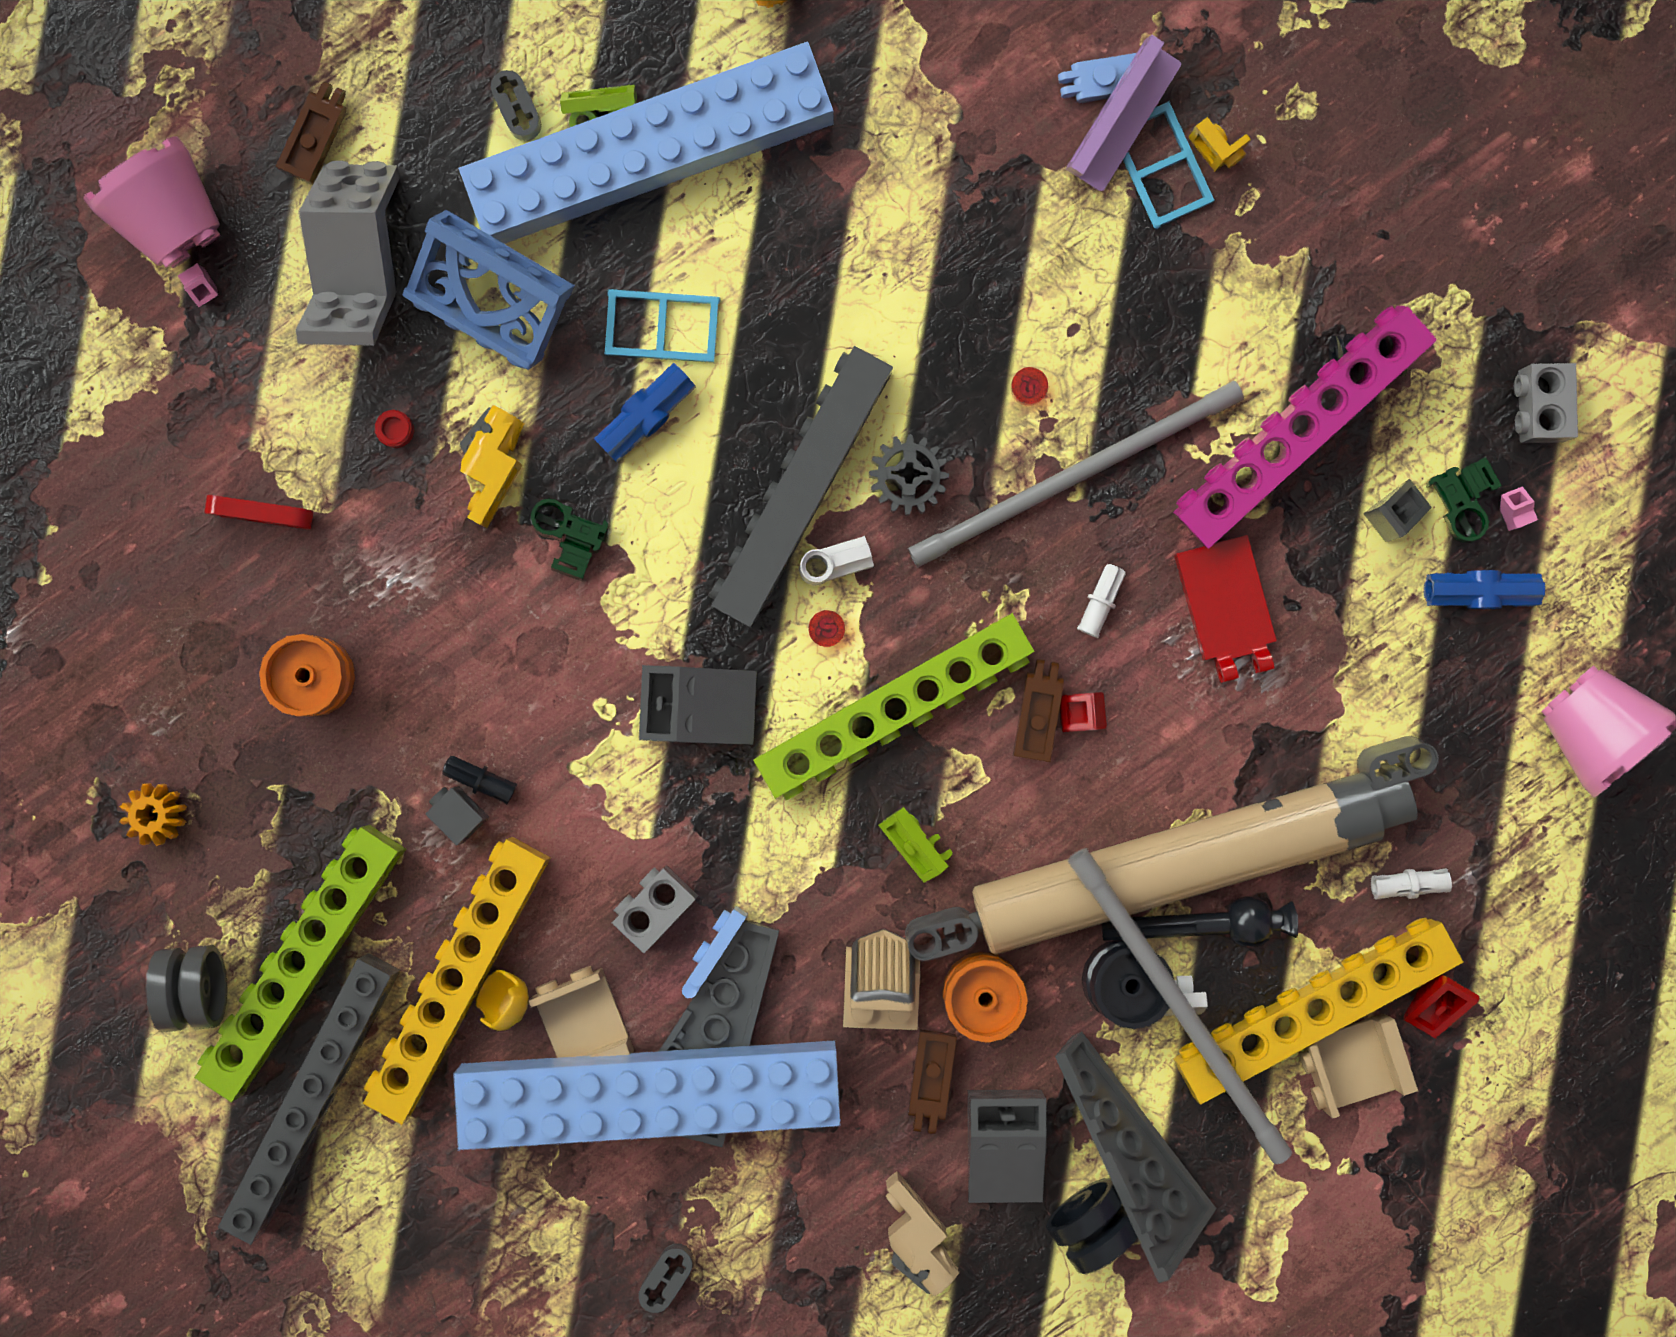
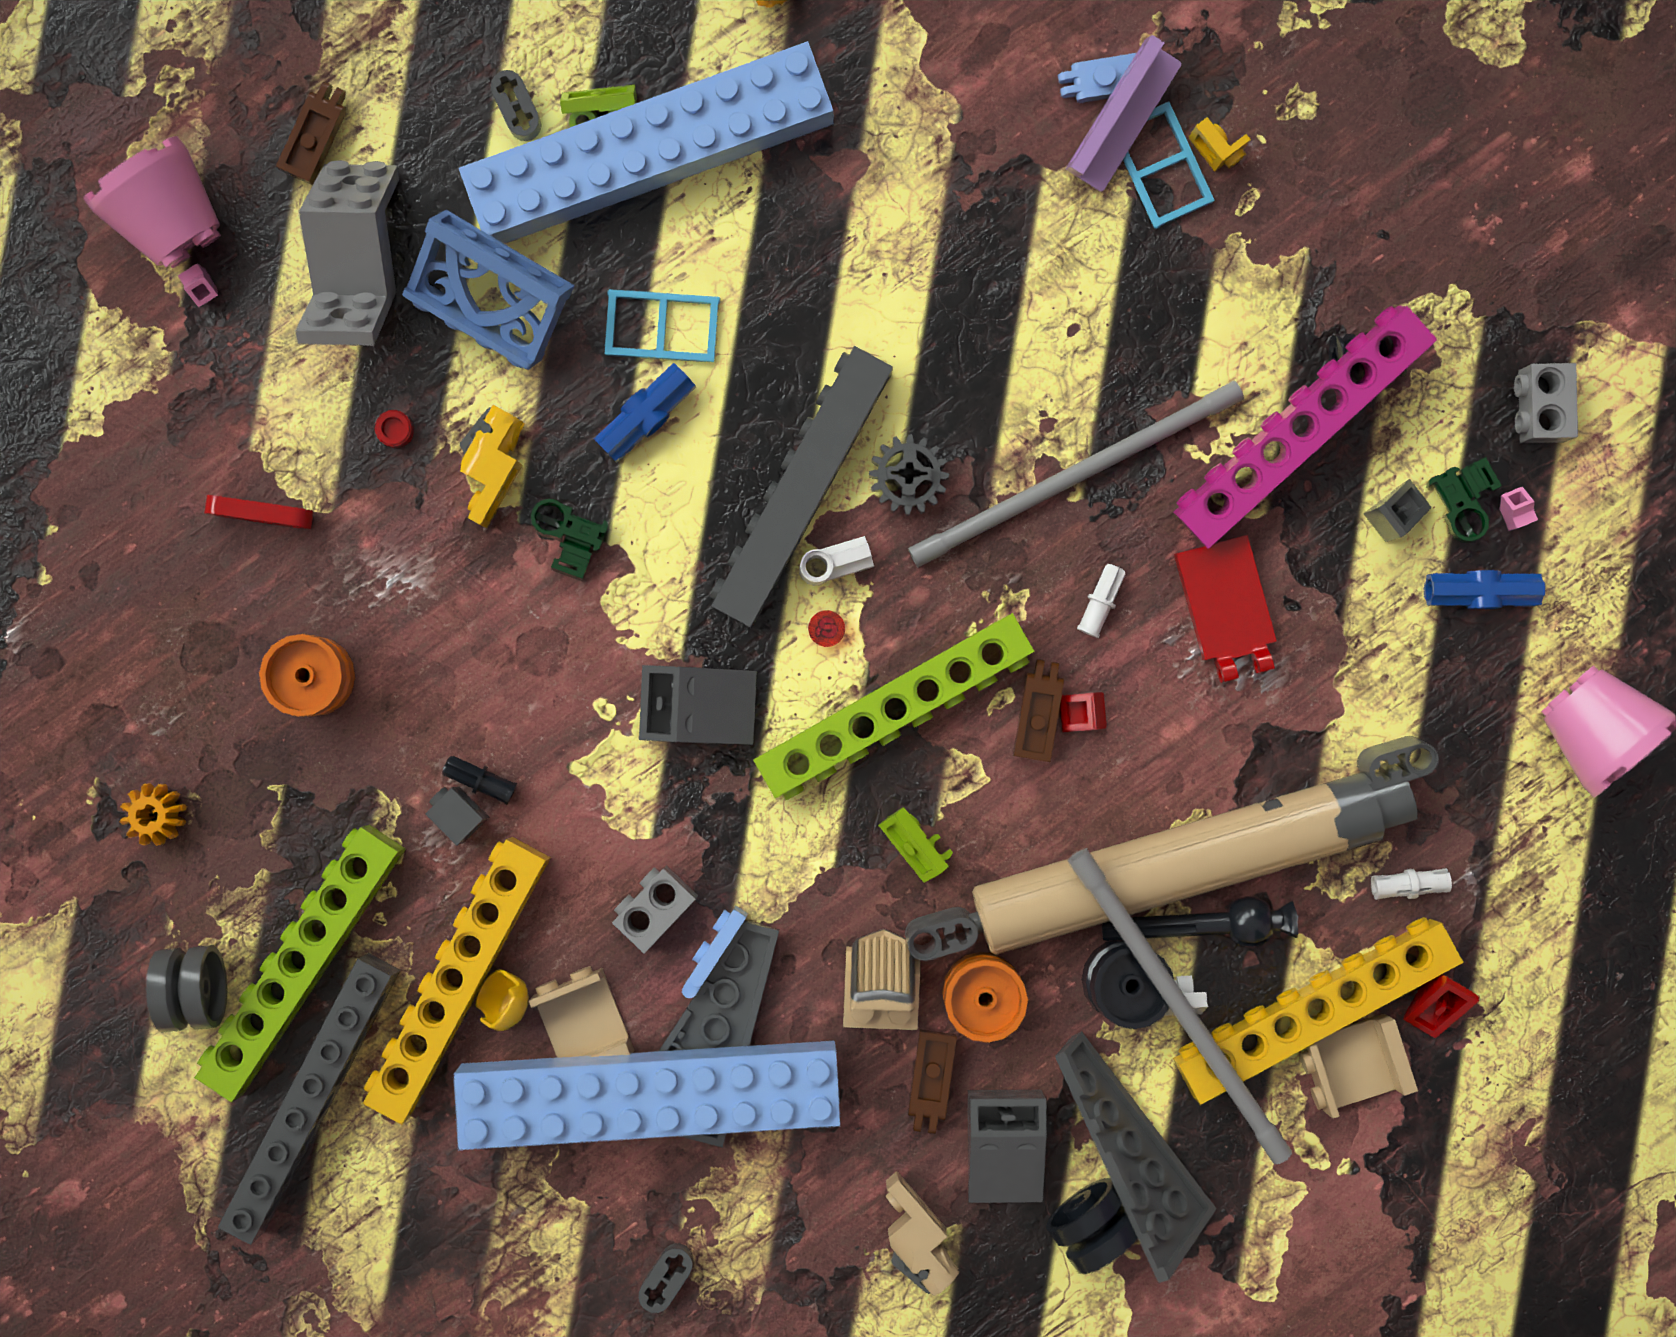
(1029, 386): clear red tile -> none

